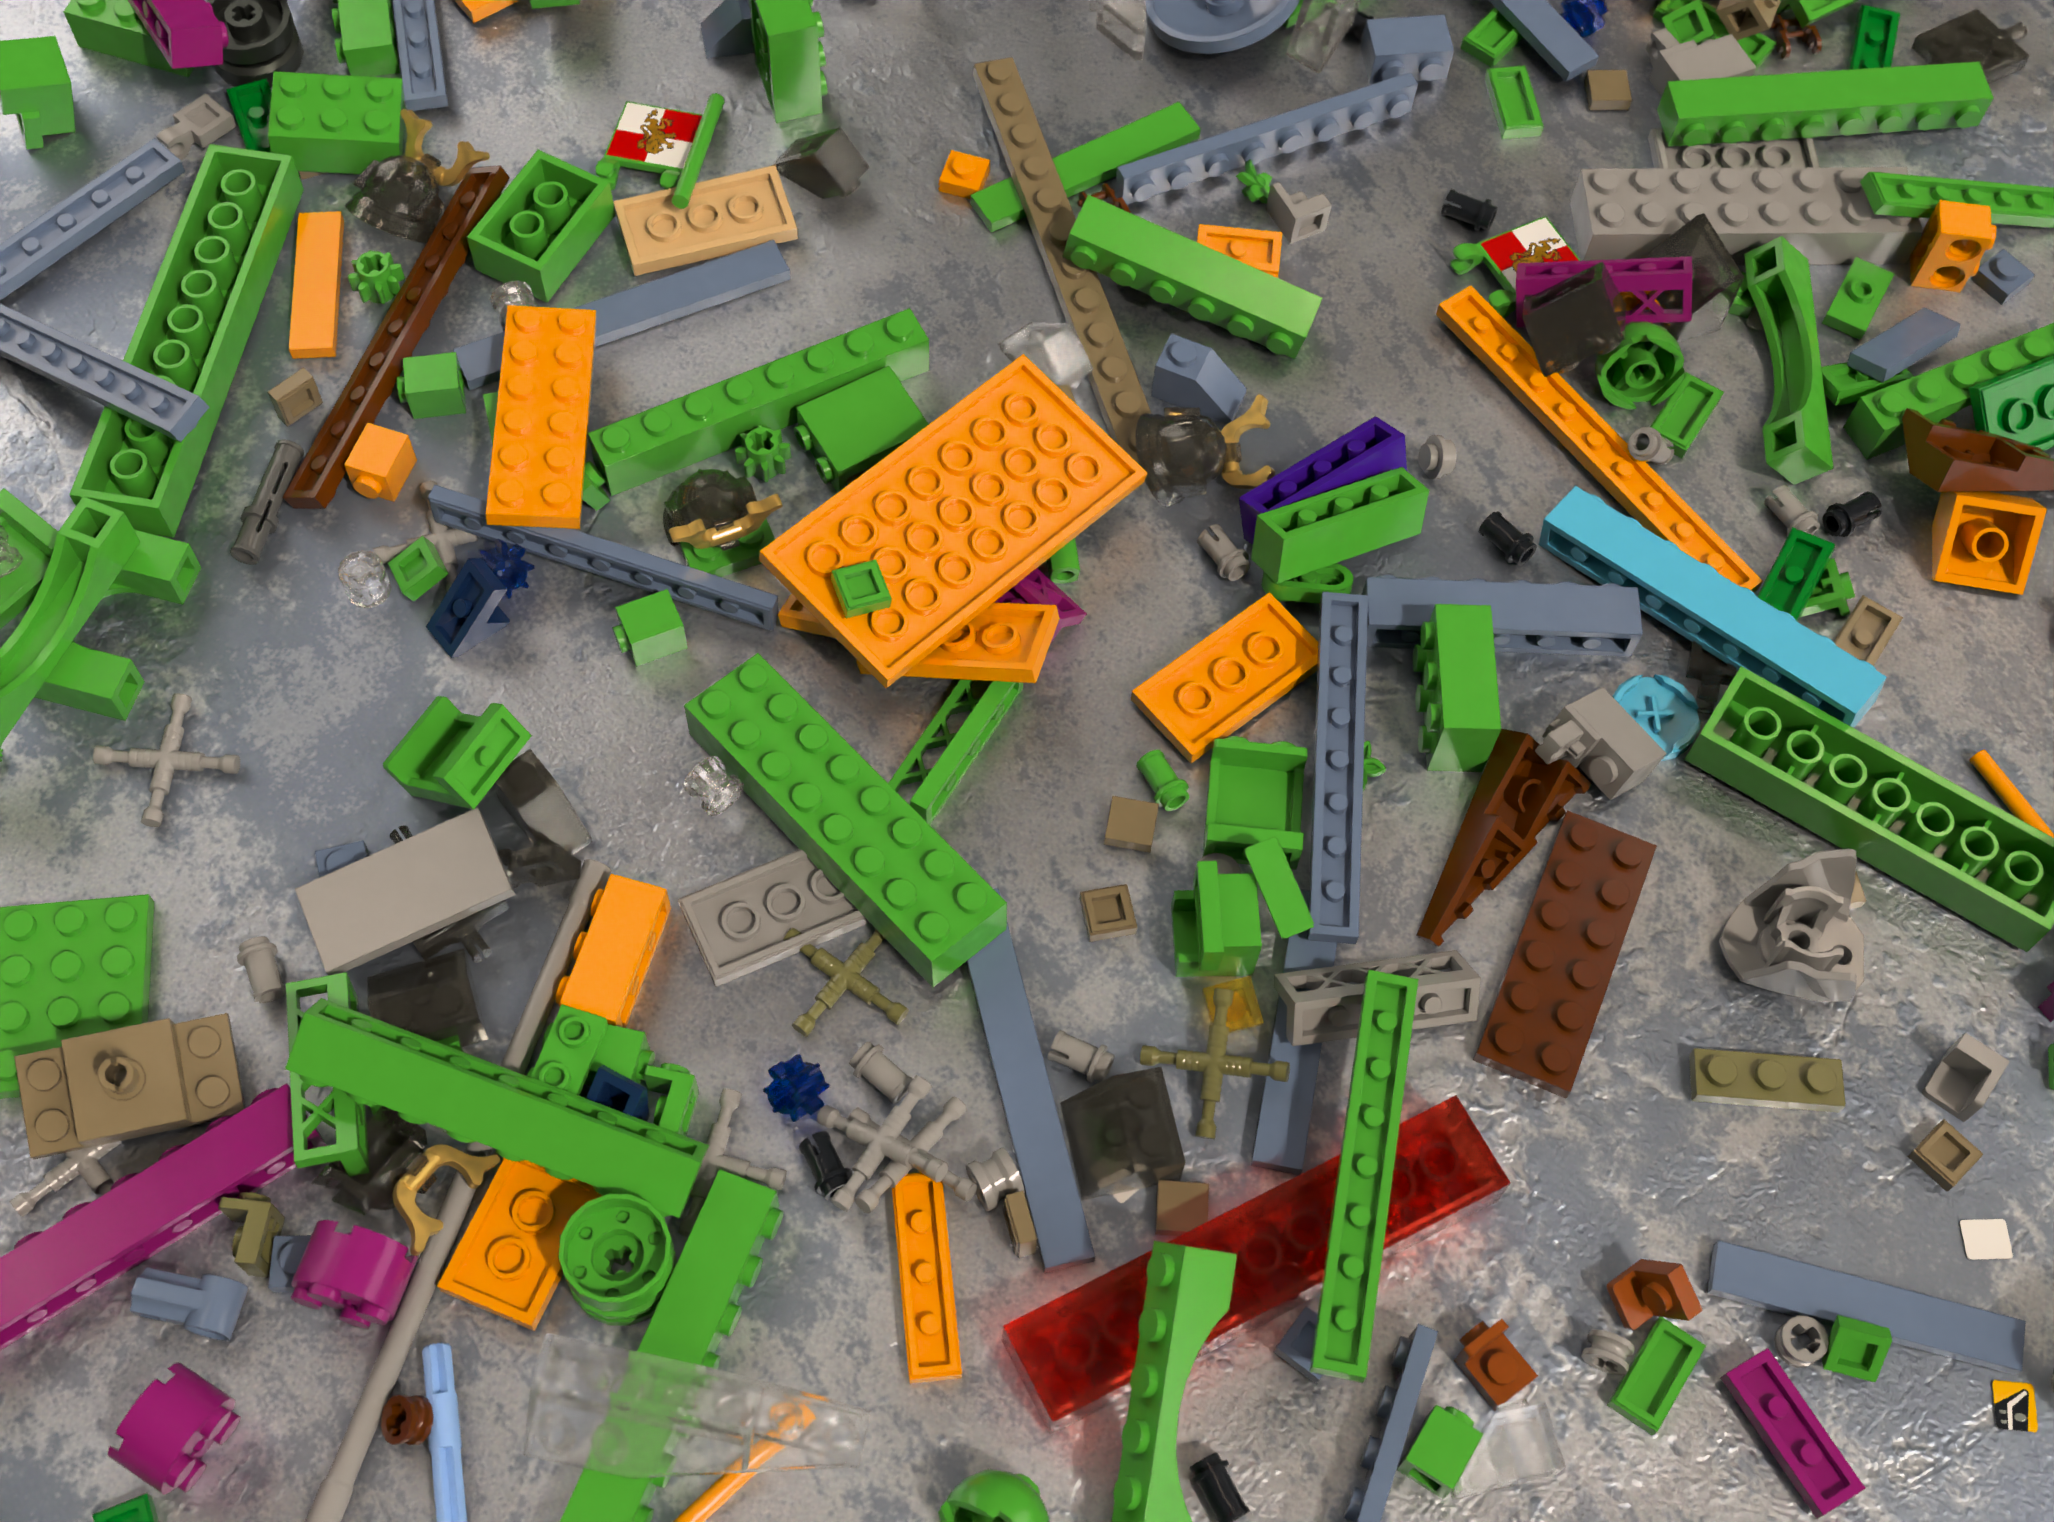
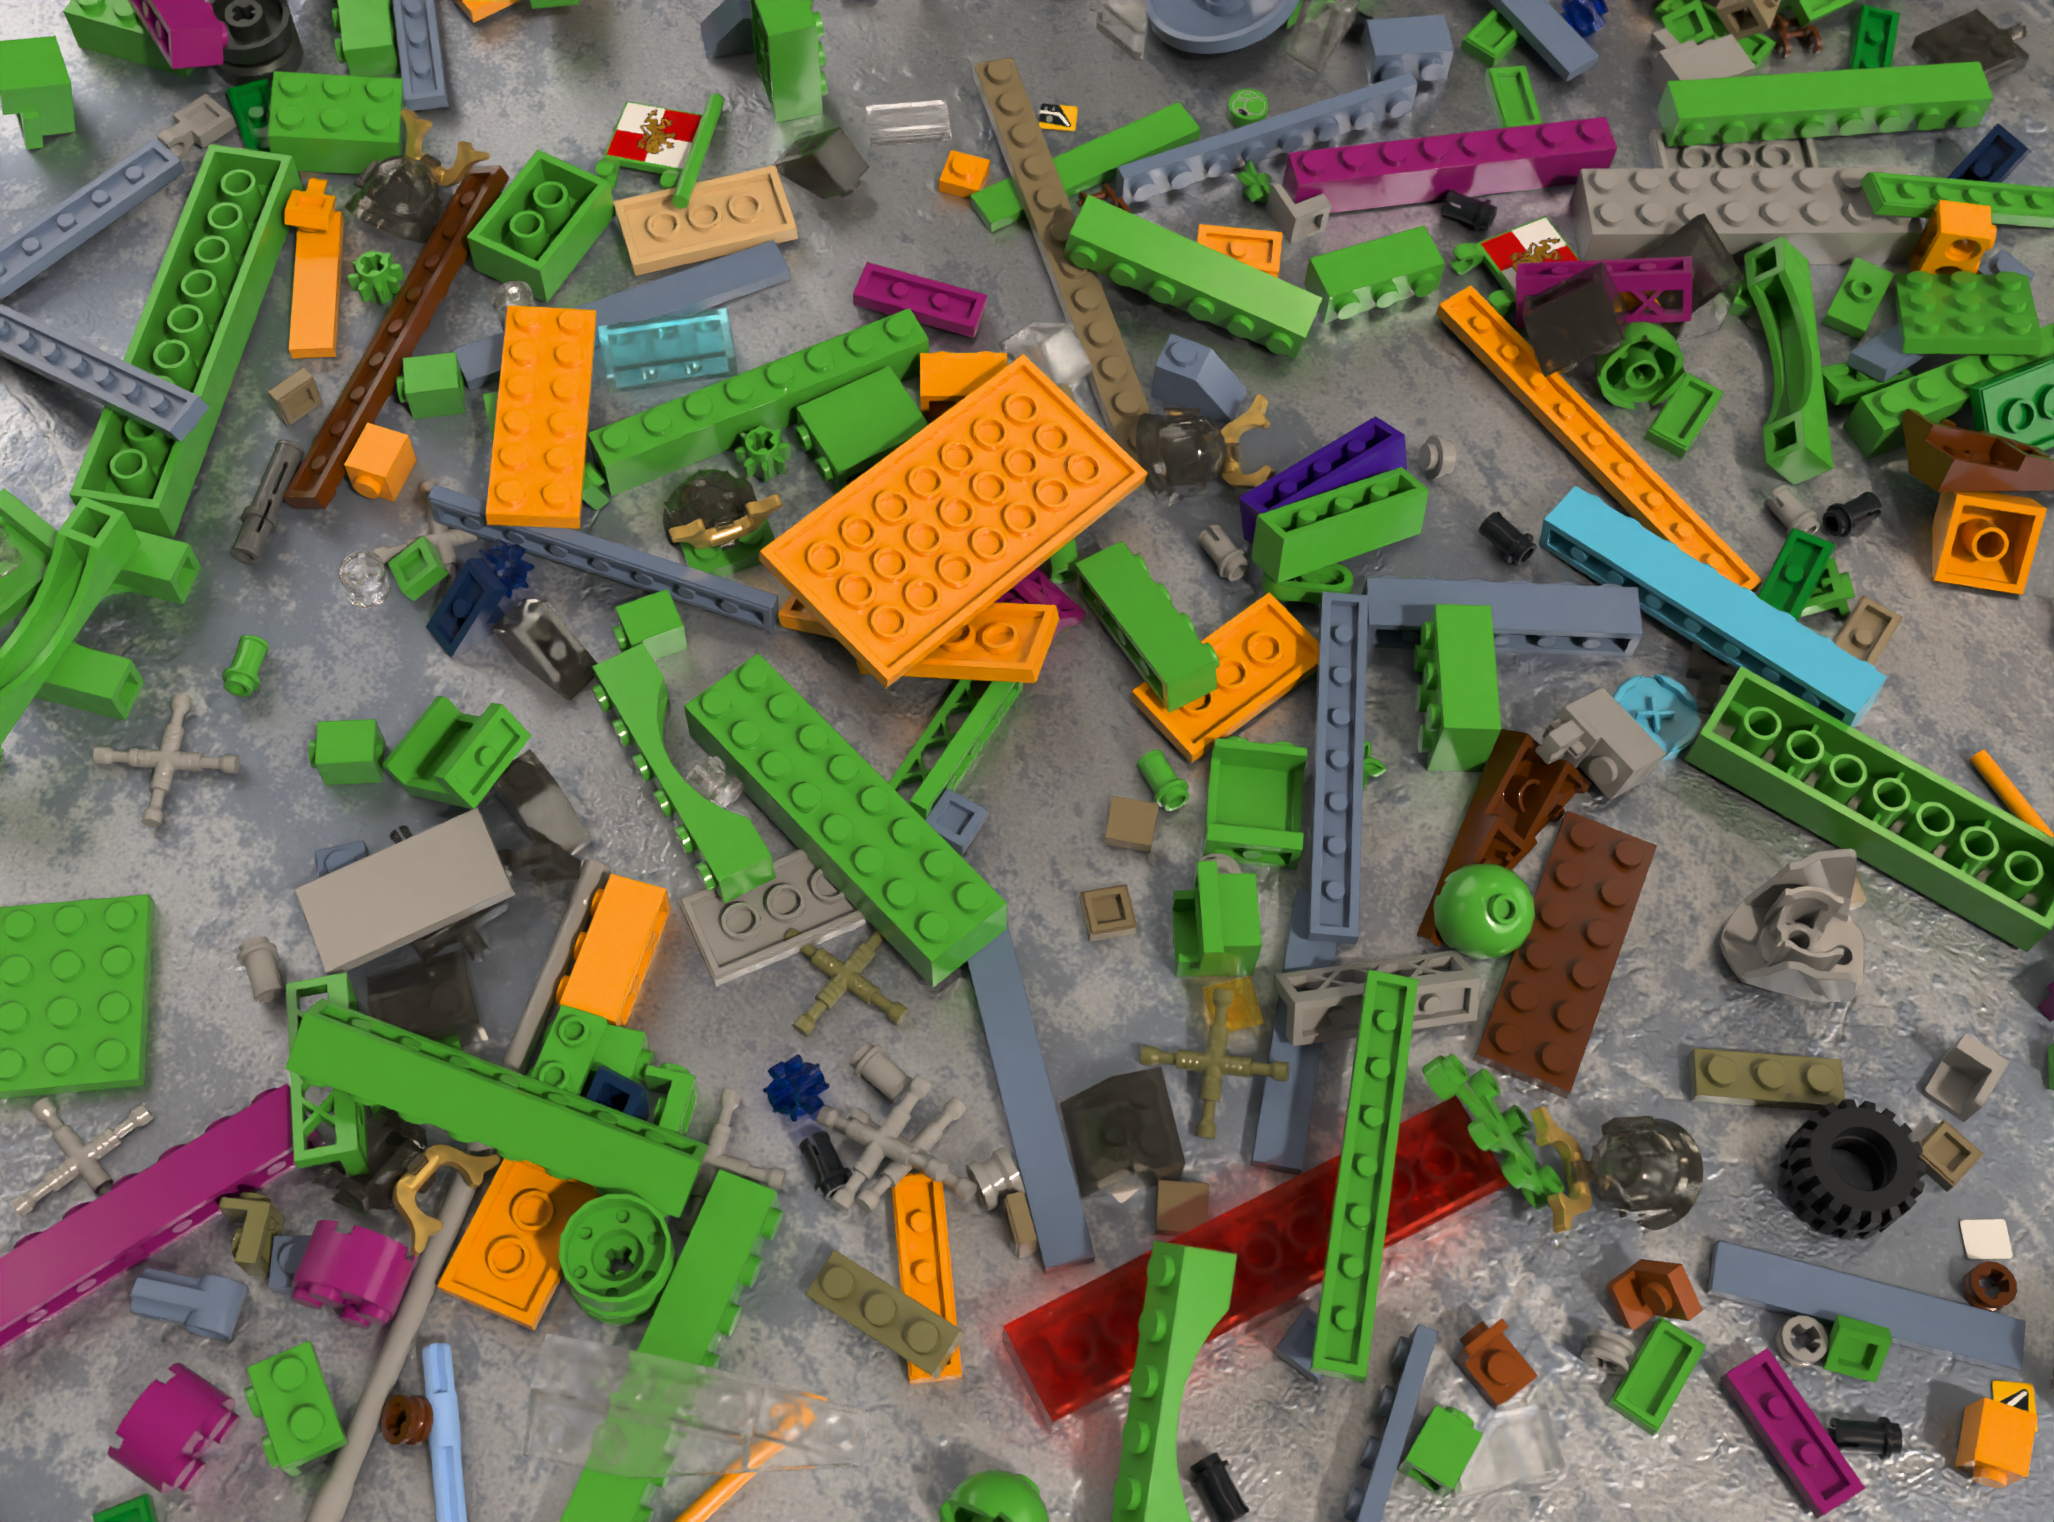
(129, 1084): dark tan brick -> none
(243, 674): none -> bright green pin
(295, 1407): none -> bright green bracket
(311, 208): none -> light orange plate
(348, 752): none -> bright green brick
(546, 647): none -> clear smoke slope
(667, 350): none -> clear light blue brick
(724, 842): none -> bright green arch
(861, 588): bright green tile -> none
(885, 1314): none -> olive plate
(908, 123): none -> clear tile
(930, 300): none -> magenta plate
(953, 376): none -> light orange brick
(957, 820): none -> sand blue plate
(1058, 117): none -> sticker
(1081, 1056): light grey pin -> none
(1147, 626): none -> bright green brick
(1247, 107): none -> bright green tile
(1279, 887): bright green slope -> none
(1375, 273): none -> bright green brick
(1466, 162): none -> magenta brick
(1484, 911): none -> bright green cylinder
(1495, 1130): none -> bright green plant
(1607, 90): dark tan tile -> none
(1638, 1166): none -> clear smoke helmet
(1649, 445): light grey pin -> none
(1867, 1436): none -> black pin
(1878, 1144): none -> black tyre
(1966, 313): none -> bright green plate
(1992, 158): none -> dark blue slope
(1995, 1443): none -> light orange brick
(2003, 1279): none -> reddish brown bush

